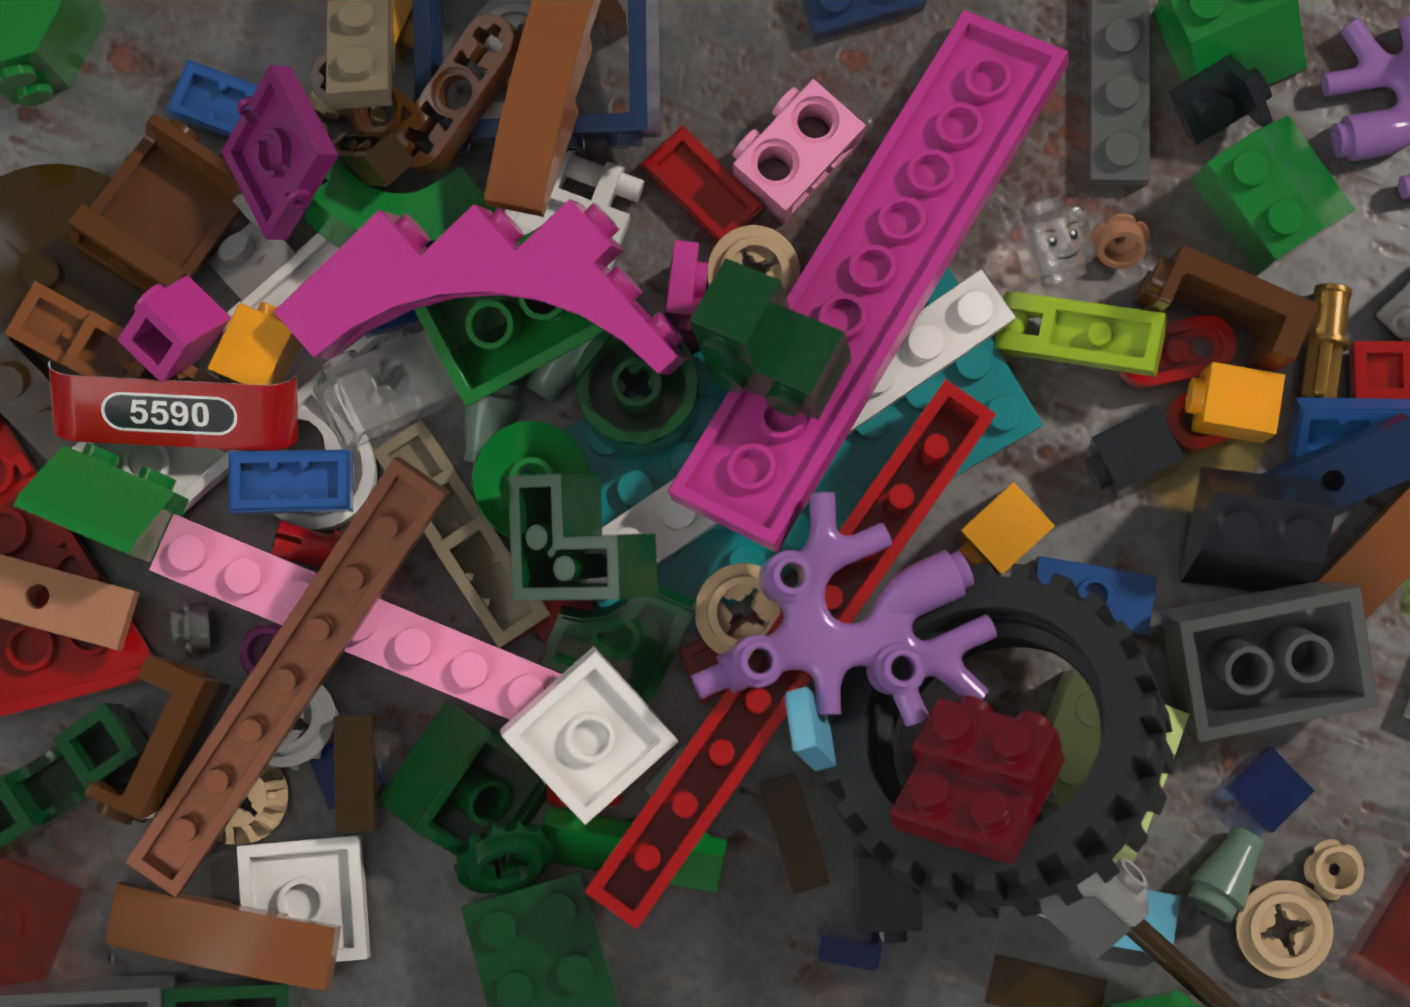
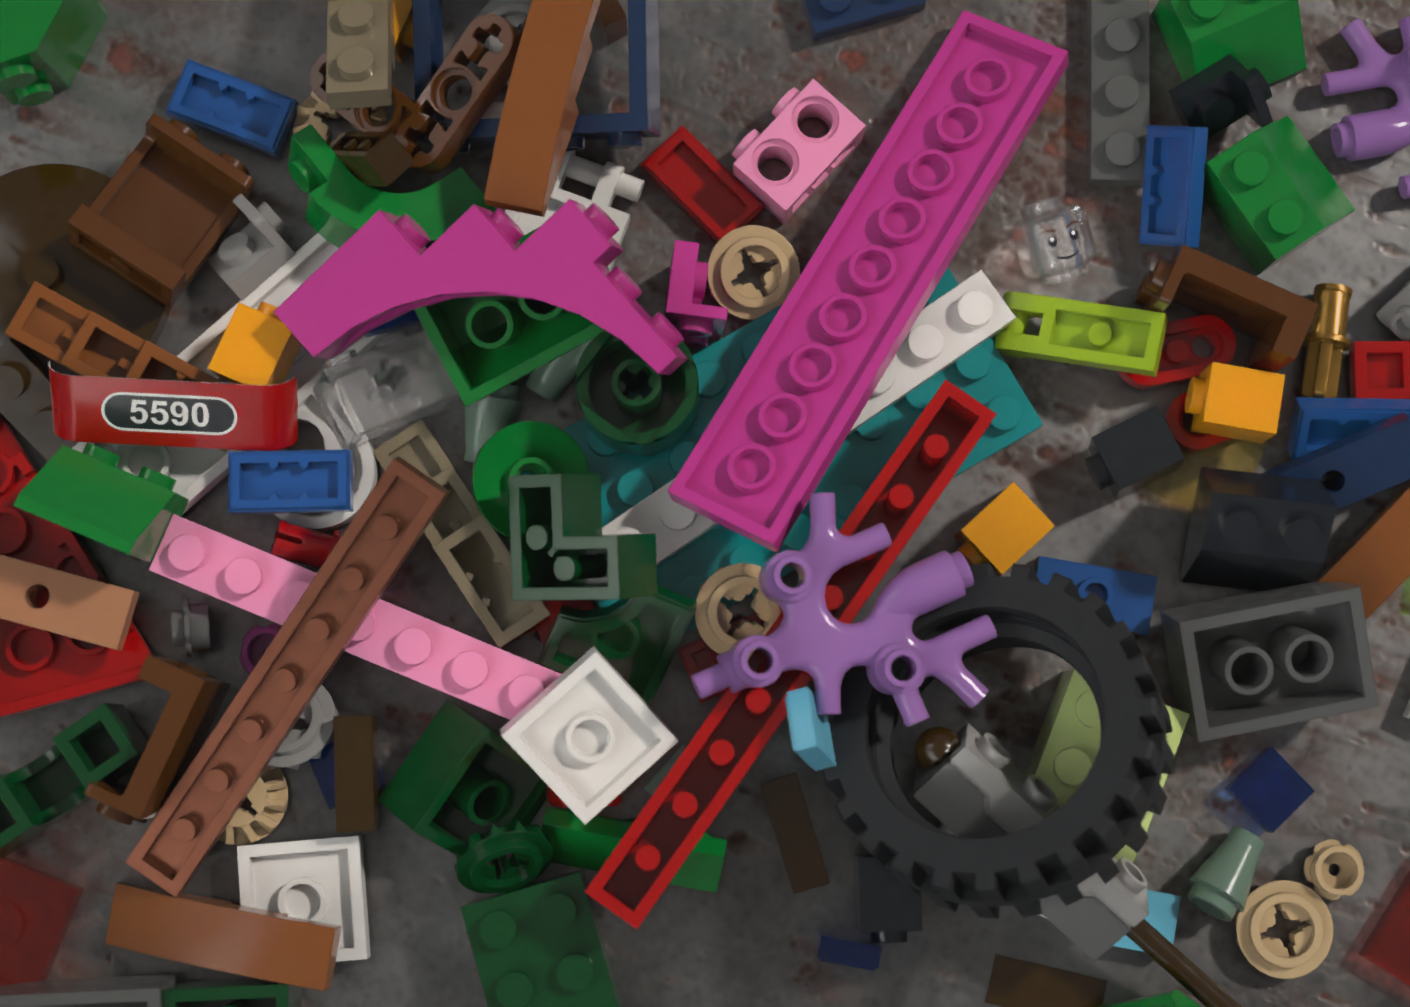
(173, 327): dark pink brick -> none
(278, 152): magenta plate -> none
(765, 346): dark green brick -> none
(978, 778): dark red plate -> none
(1120, 240): nougat plate -> none
(1173, 185): none -> blue plate

